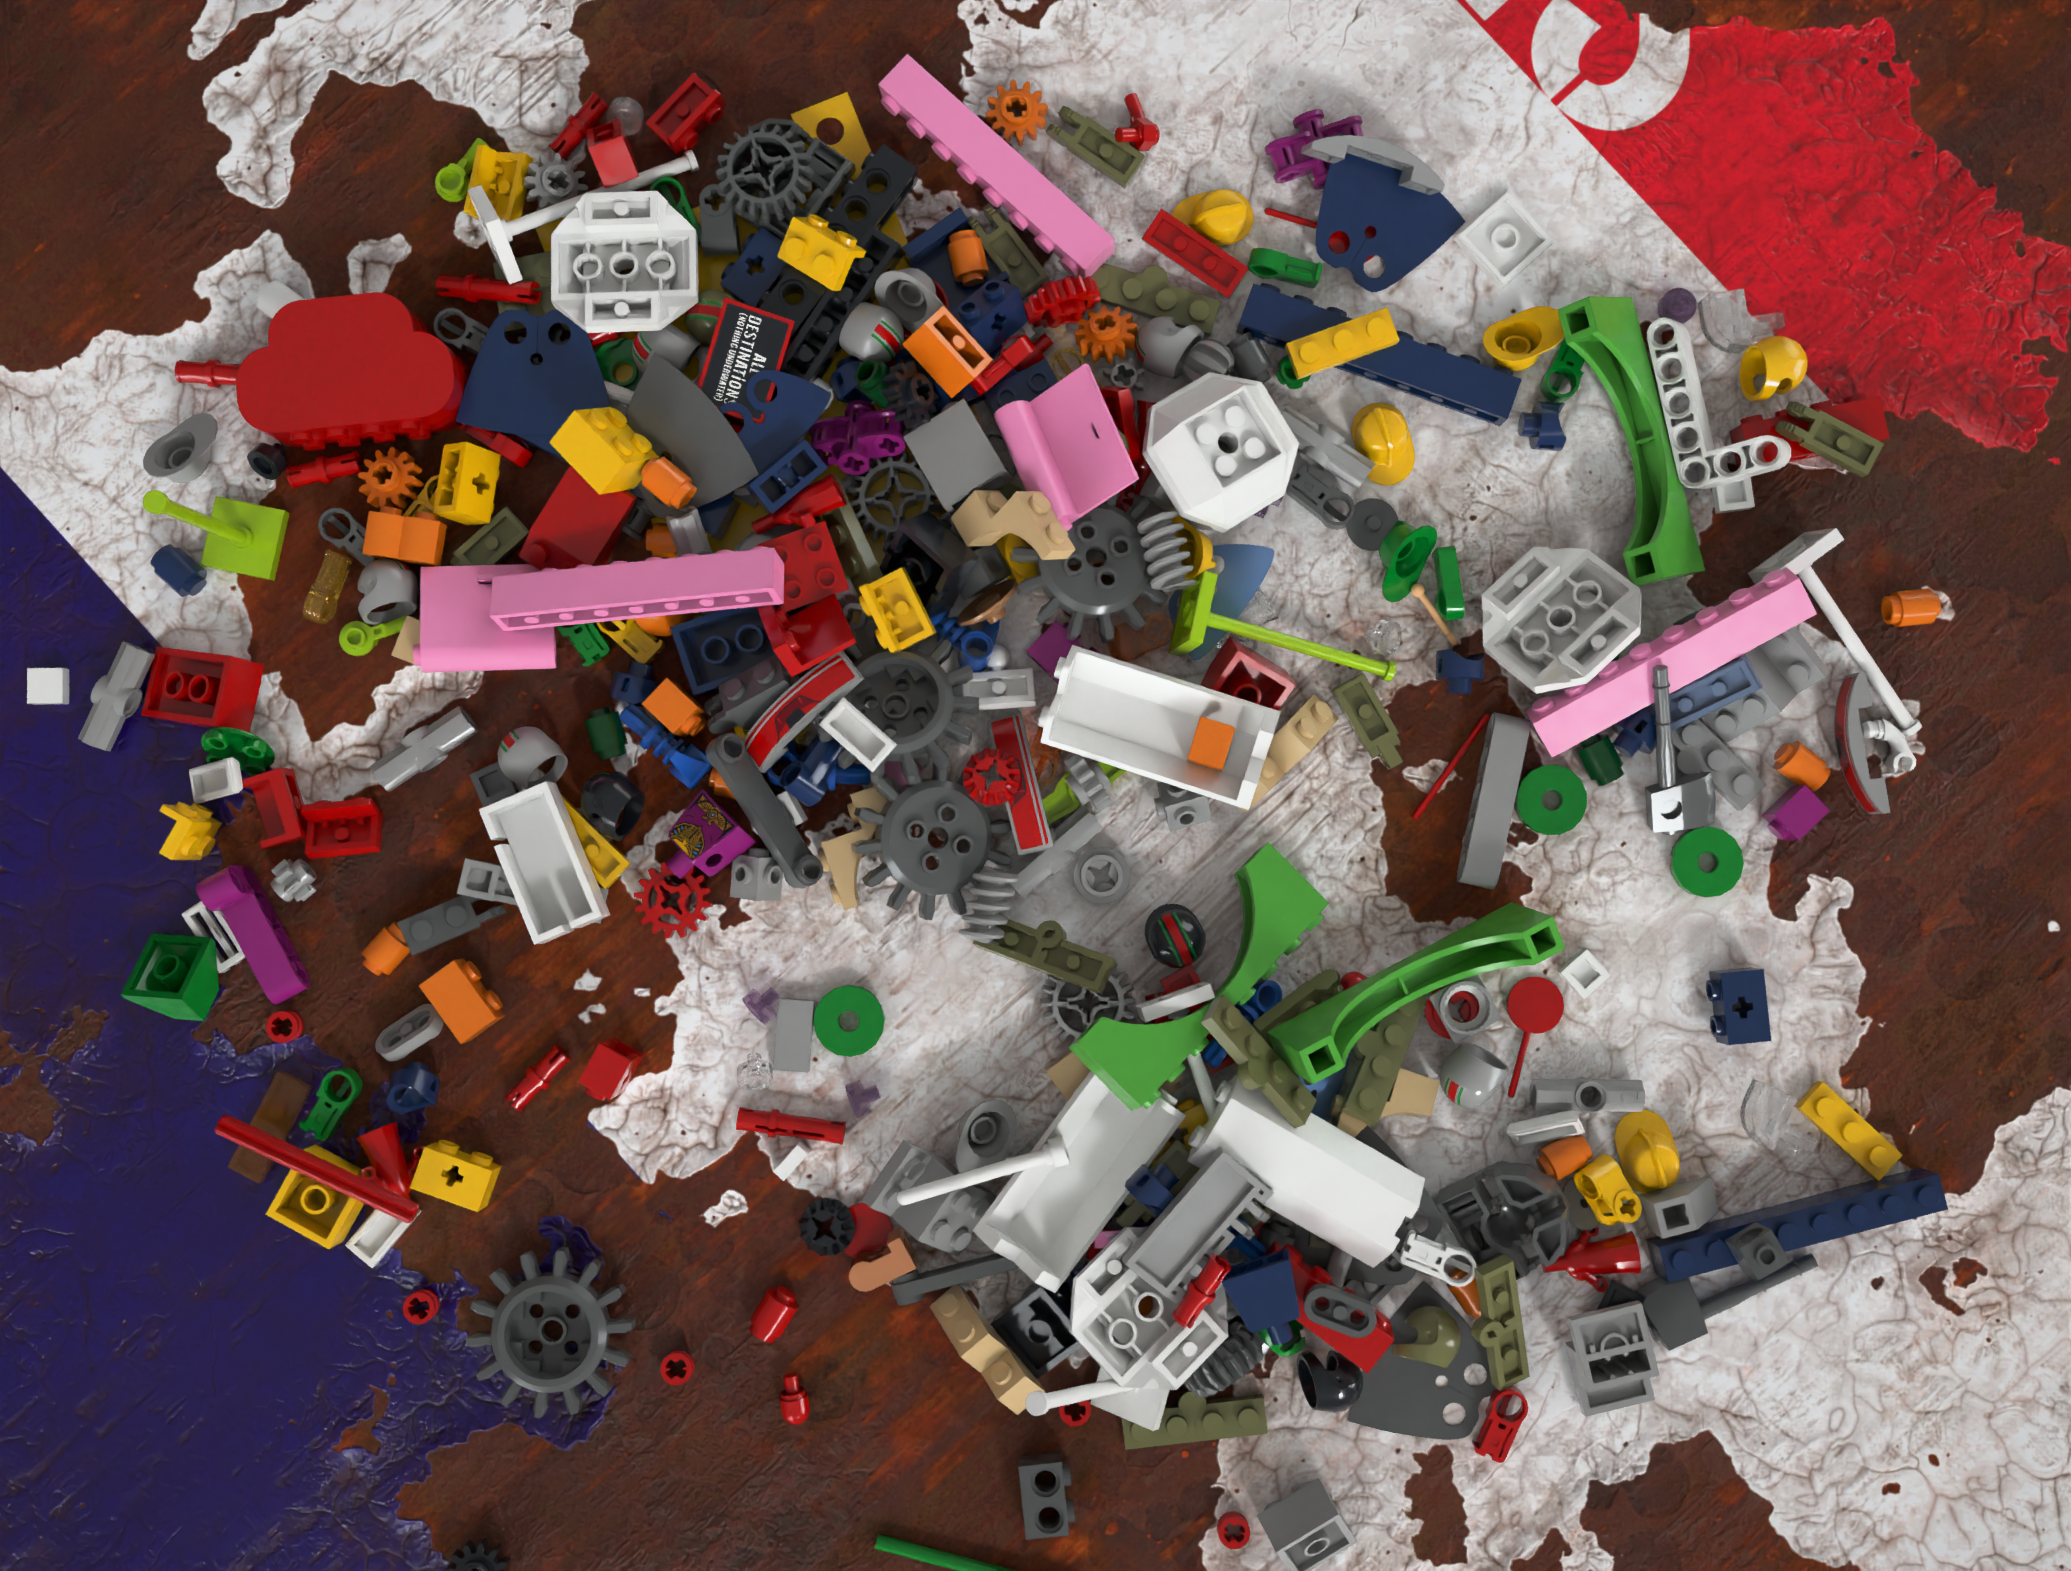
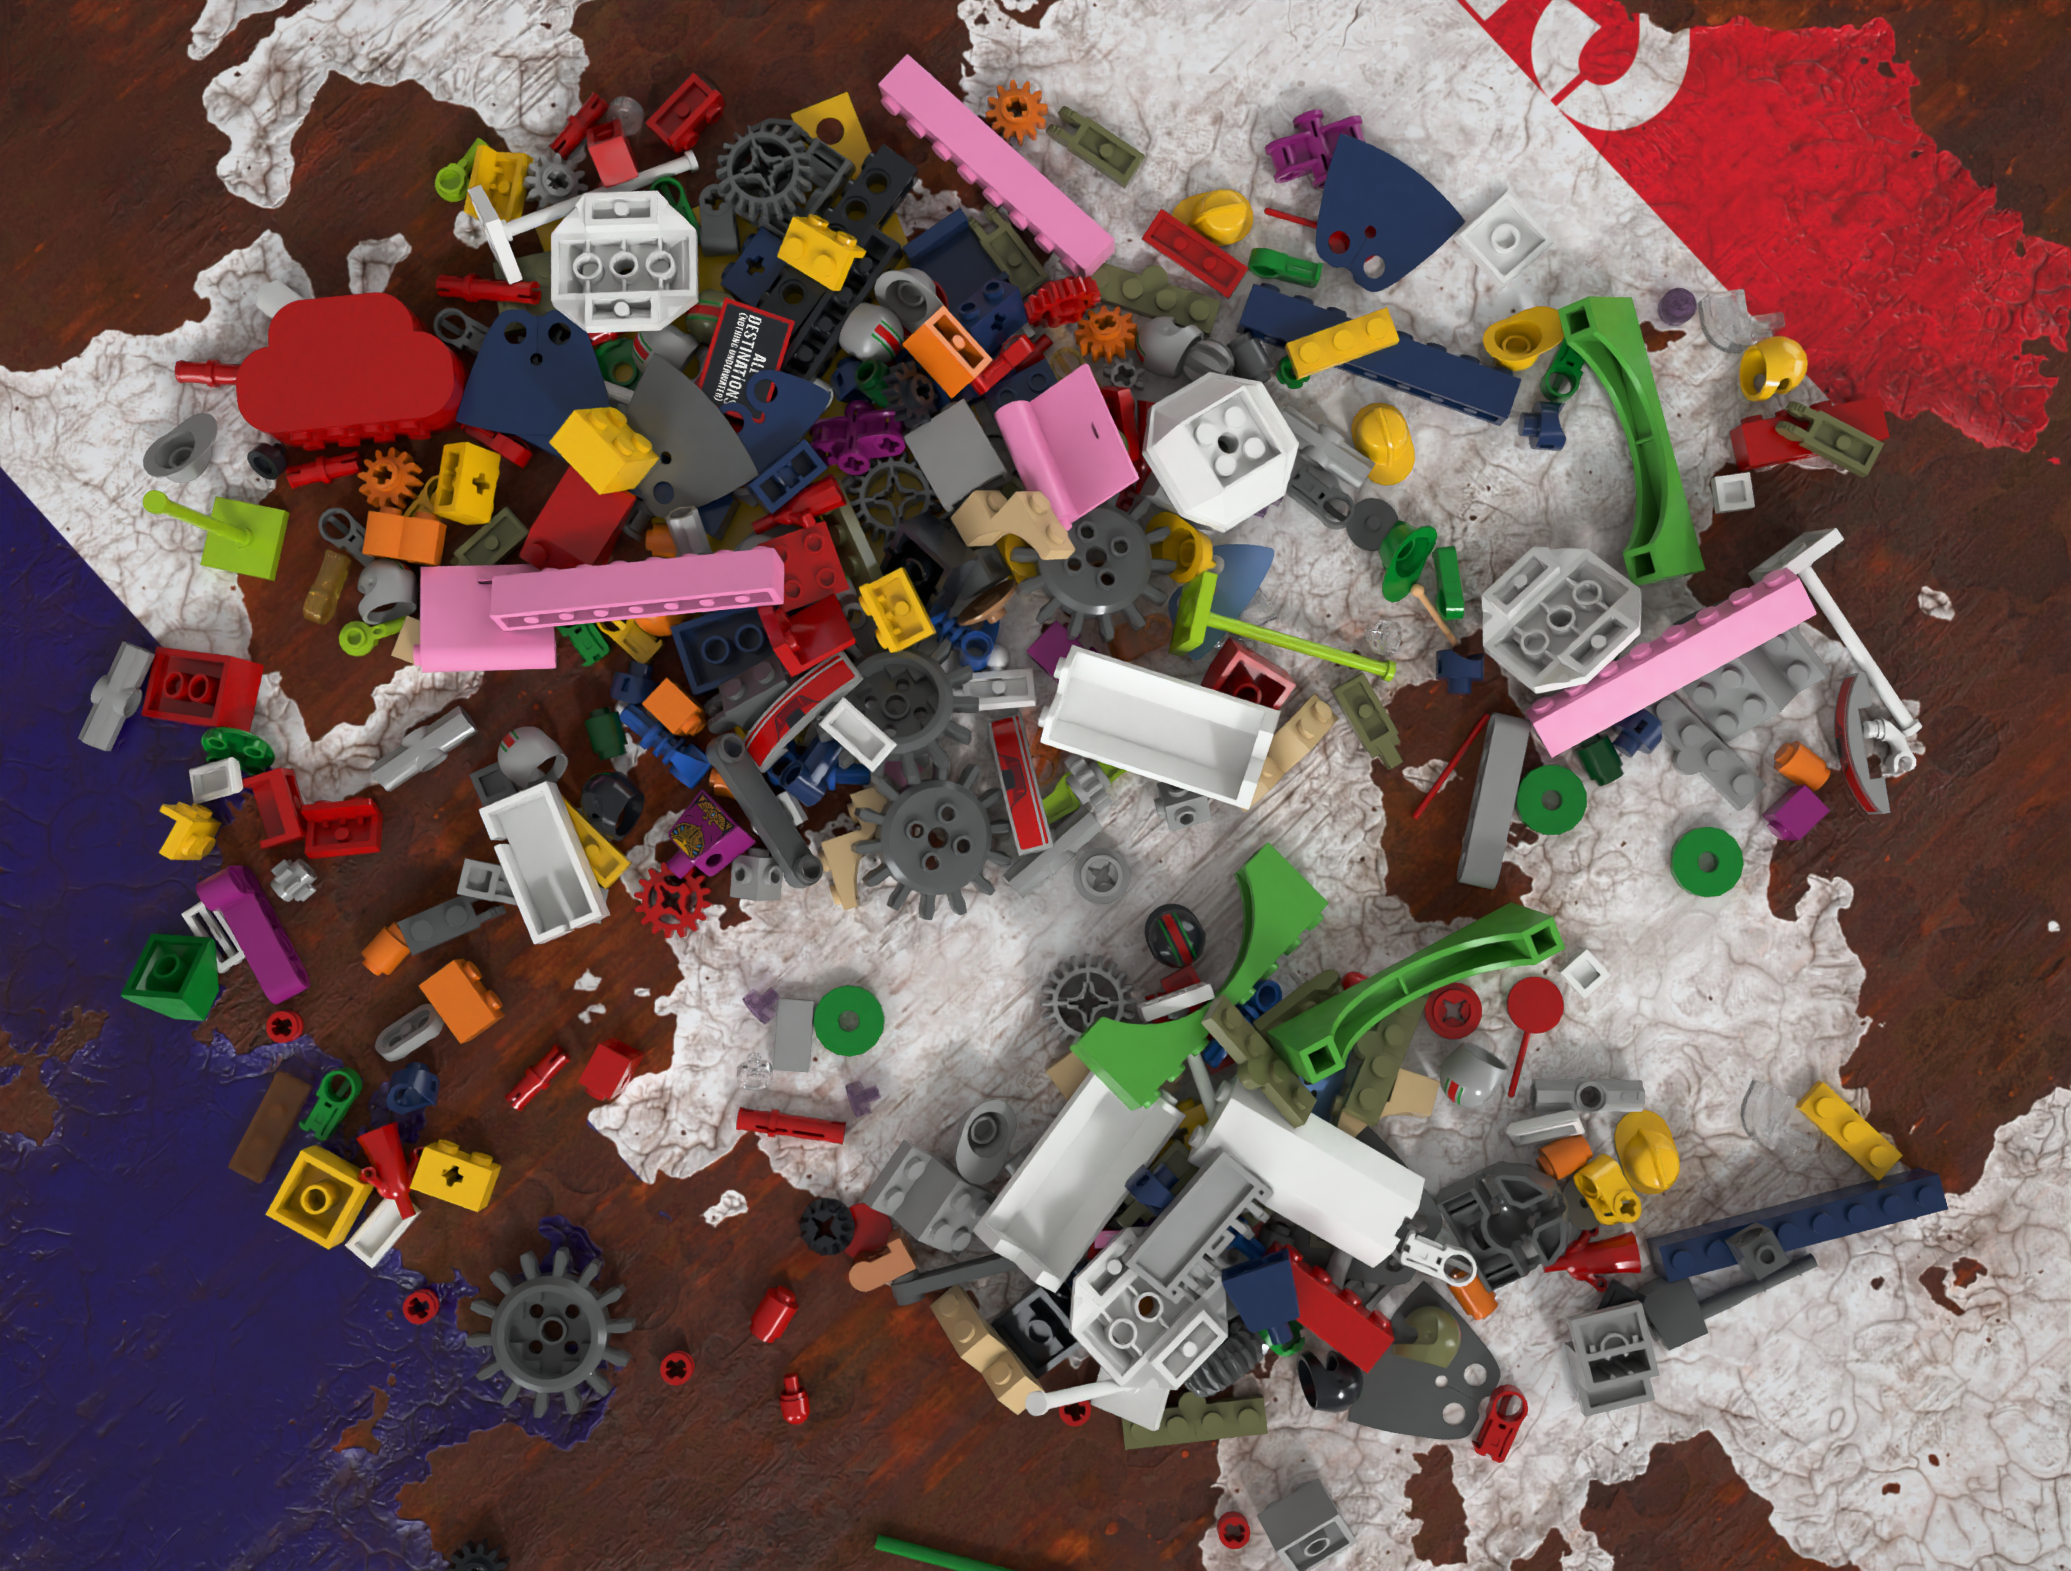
(47, 686): white tile -> none
(179, 570): dark blue brick -> none
(317, 1168): red axle -> none
(668, 483): orange brick -> none
(792, 1160): white tile -> none
(967, 258): orange brick -> none
(988, 905): light grey piece -> none
(999, 791): red gear -> none
(1040, 1495): dark grey brick -> none
(1051, 1153): white piece -> none
(1052, 954): olive hinge -> none
(1141, 133): red piece -> none
(1164, 552): light grey piece -> none
(1201, 1291): red pin -> none
(1211, 744): orange panel -> none
(1338, 1310): dark grey plate -> none
(1414, 174): light grey slope -> none
(1487, 1012): light grey piece -> none
(1501, 1322): olive hinge -> none
(1674, 801): dark grey piece -> none
(1679, 1207): light grey slope -> none
(1696, 417): white beam -> none
(1712, 692): sand blue tile -> none
(1750, 1021): dark blue brick -> none
(1910, 607): orange brick -> none

